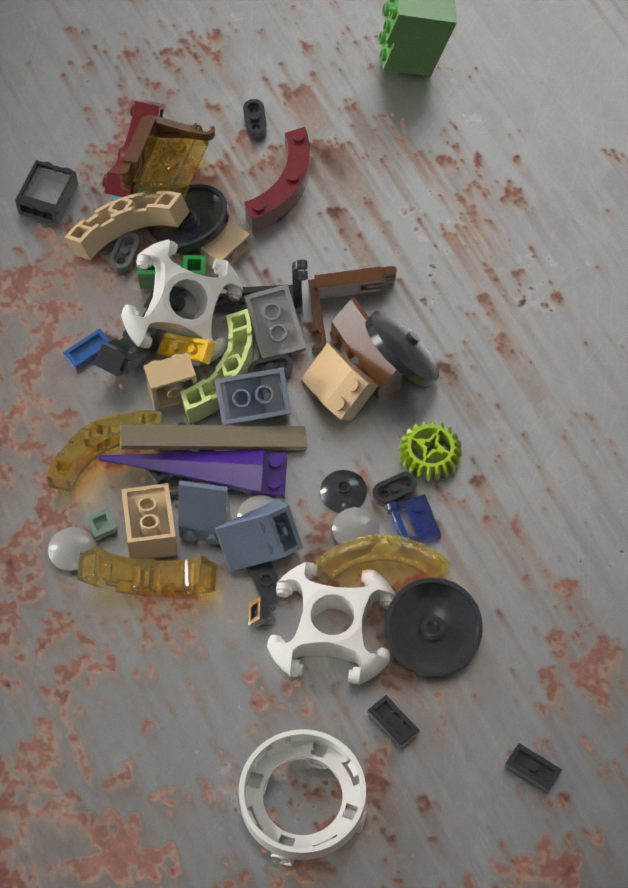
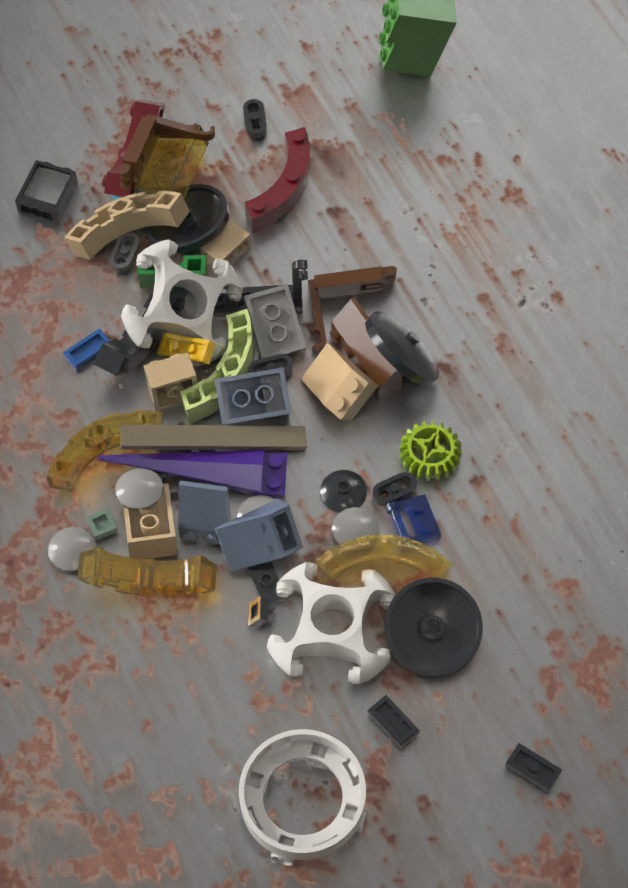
(139, 489): none -> light grey dish

